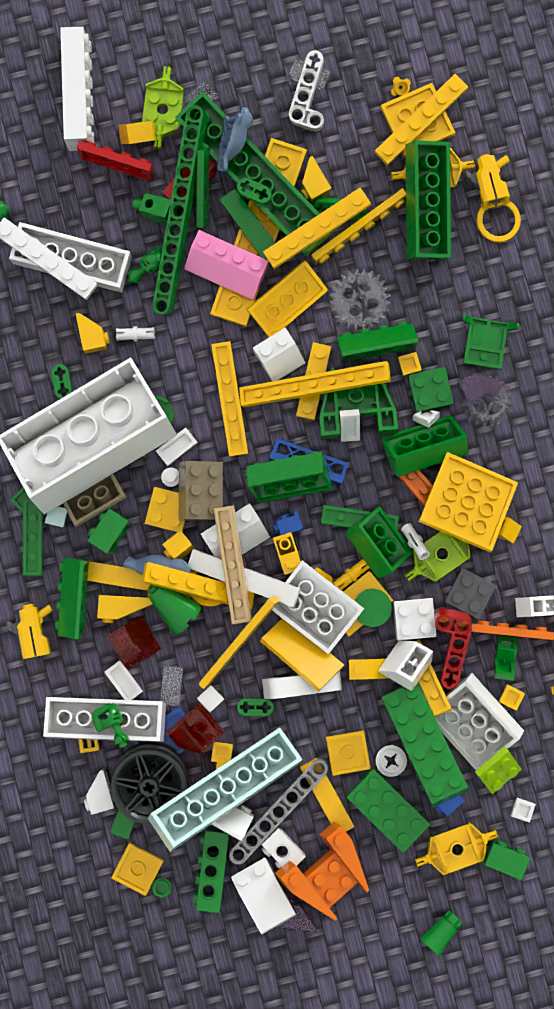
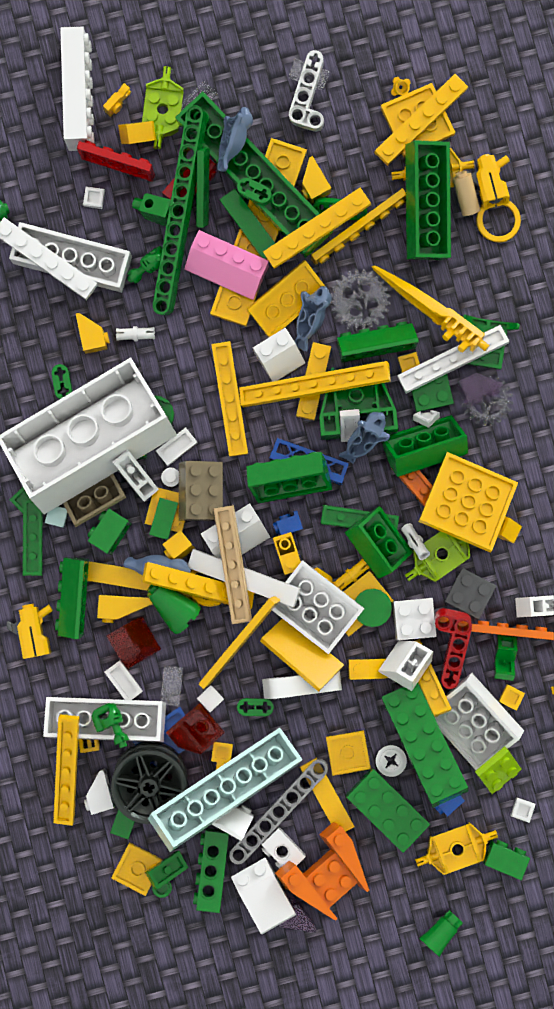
(66, 769): none -> yellow plate
(94, 197): none -> white tile
(115, 102): none -> yellow plate
(135, 475): none -> white slope
(163, 518): none -> green tile
(166, 870): none -> green plate
(311, 315): none -> sand blue animal
(366, 436): none -> sand blue animal
(440, 315): none -> yellow piece
(450, 361): none -> white plate
(466, 193): none -> tan brick

